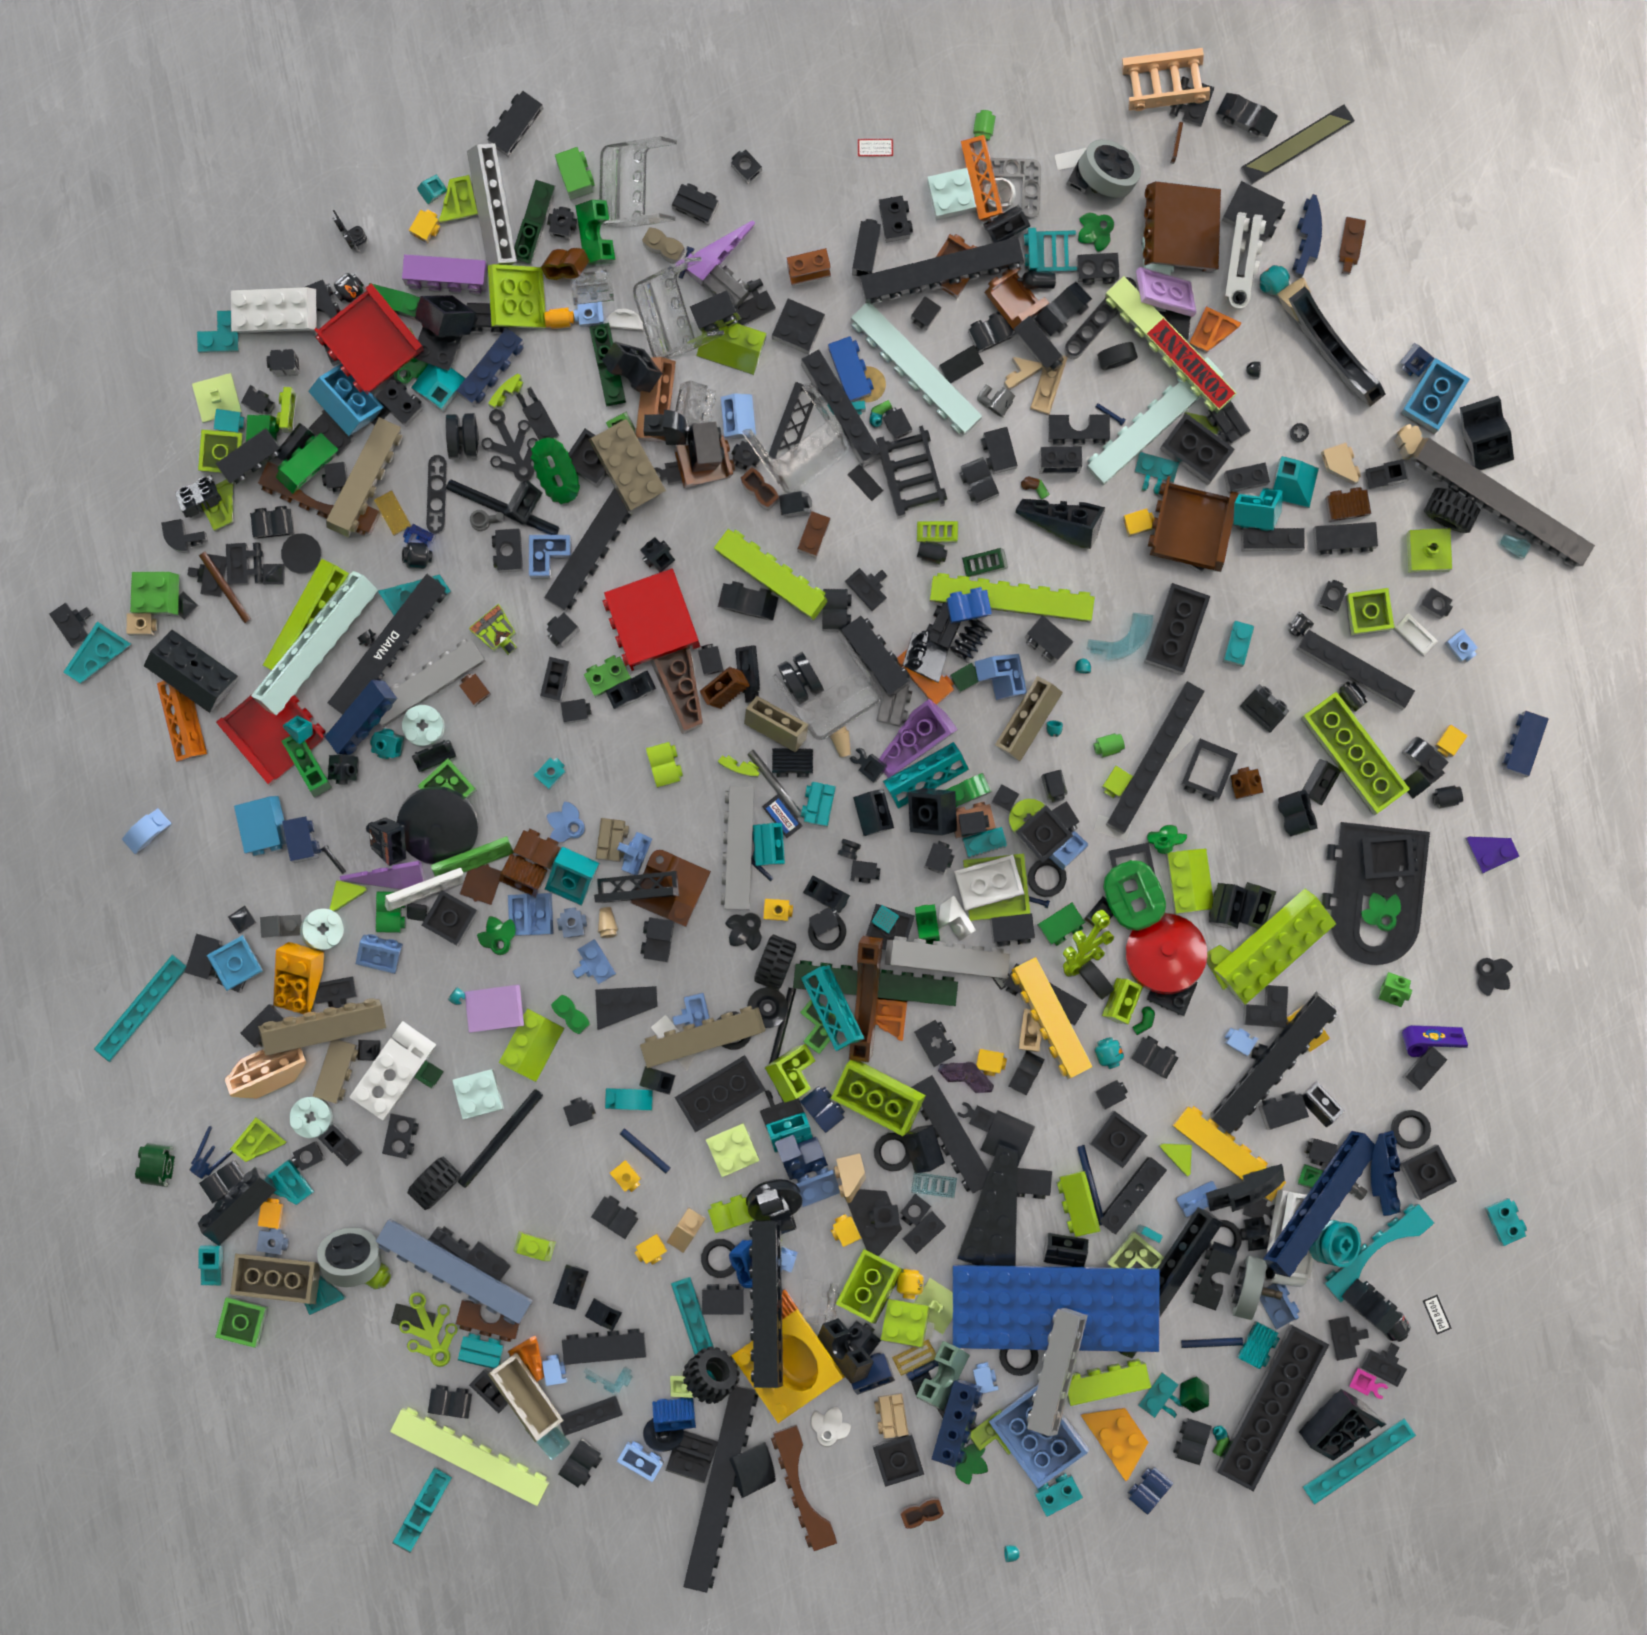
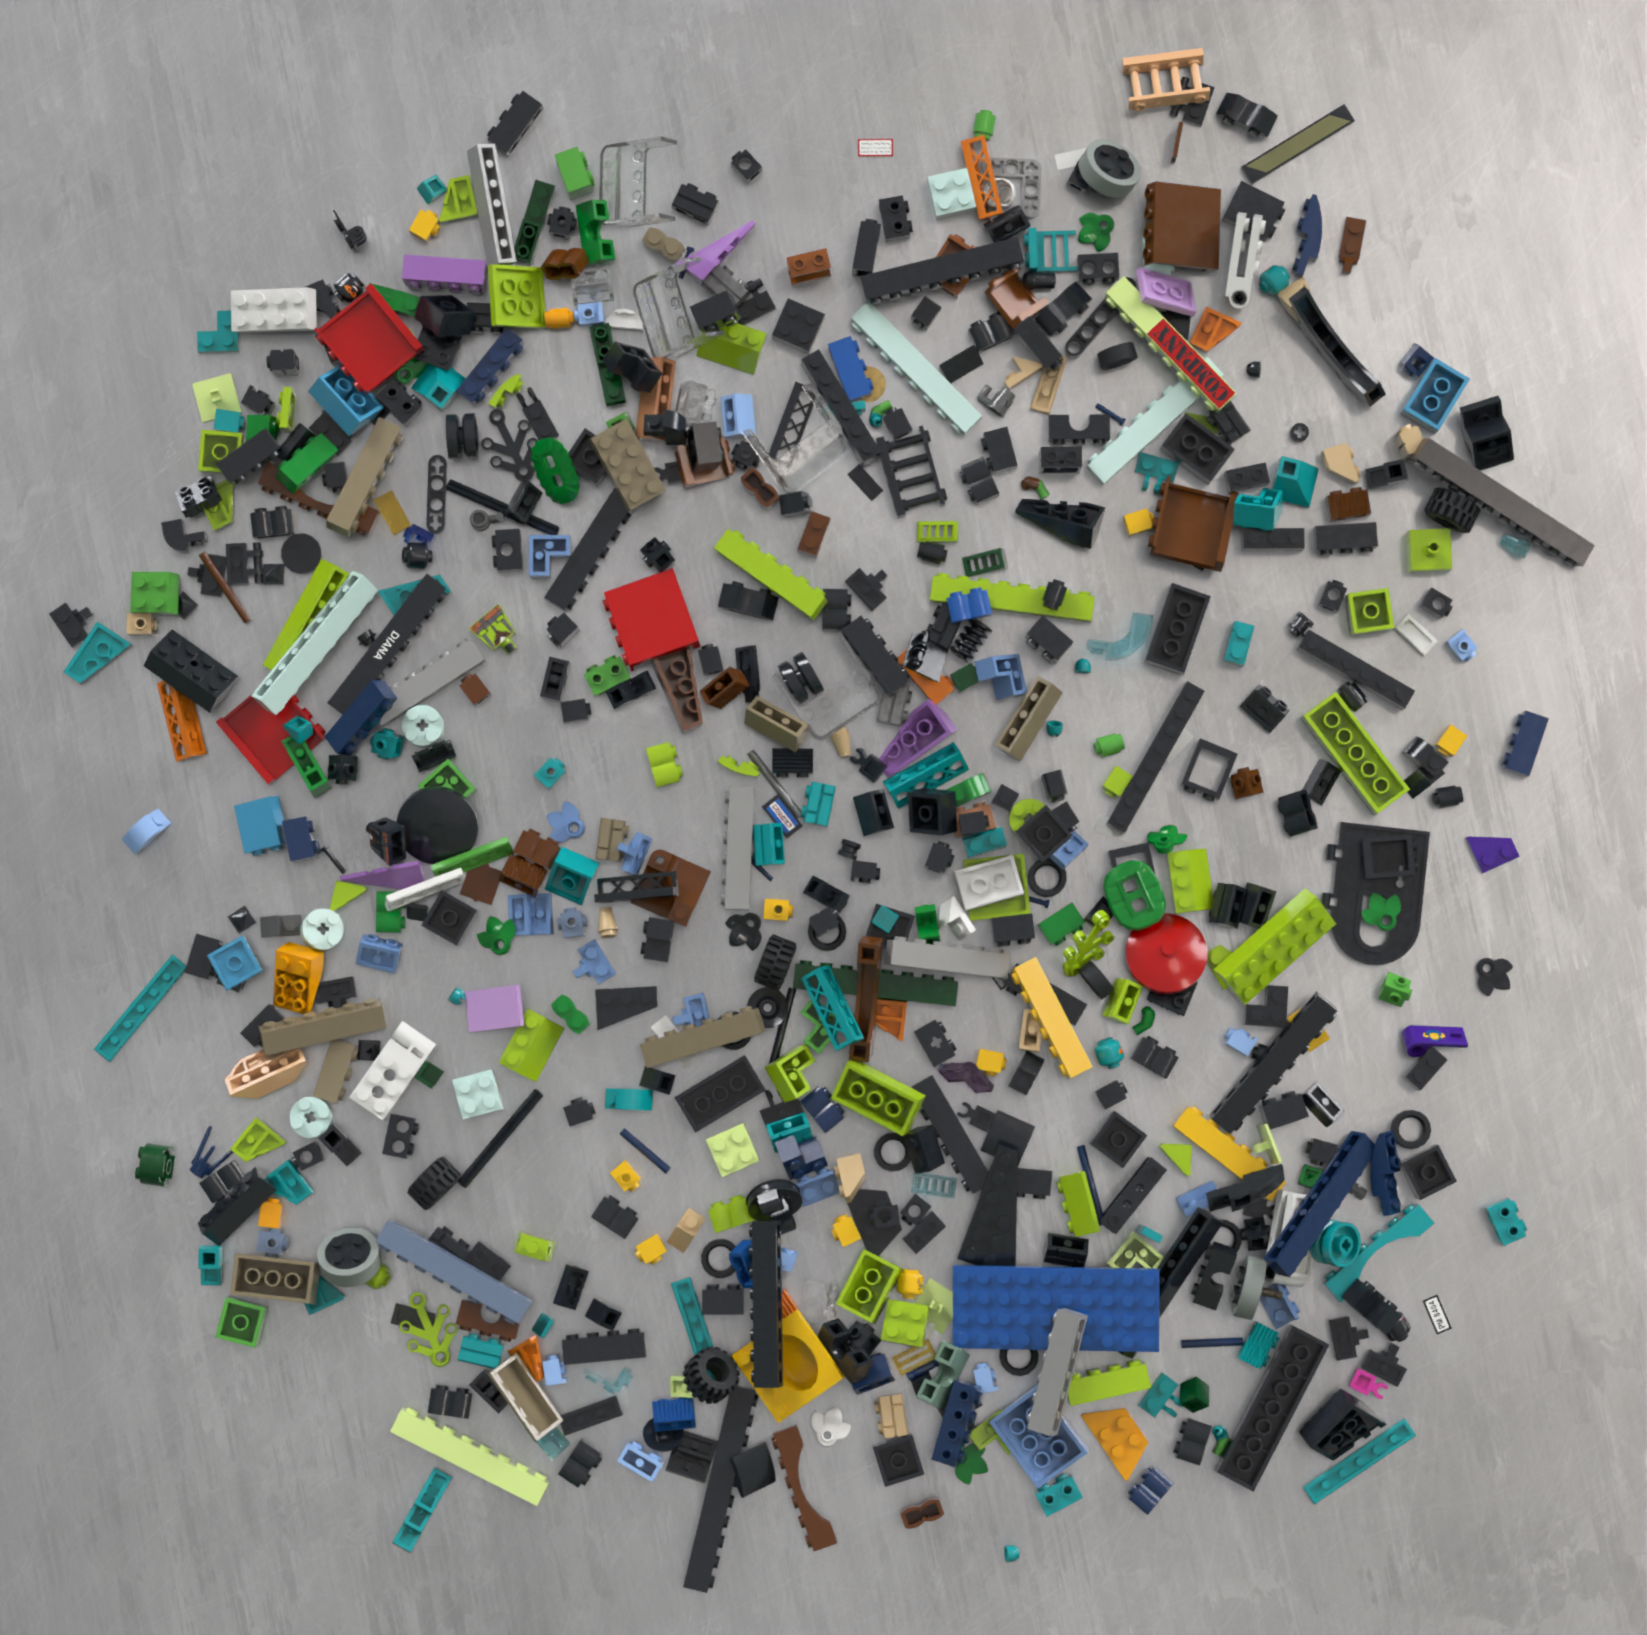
(542, 1325): none -> teal slope
(1054, 594): none -> black brick
(1267, 1144): none -> yellowish green piece

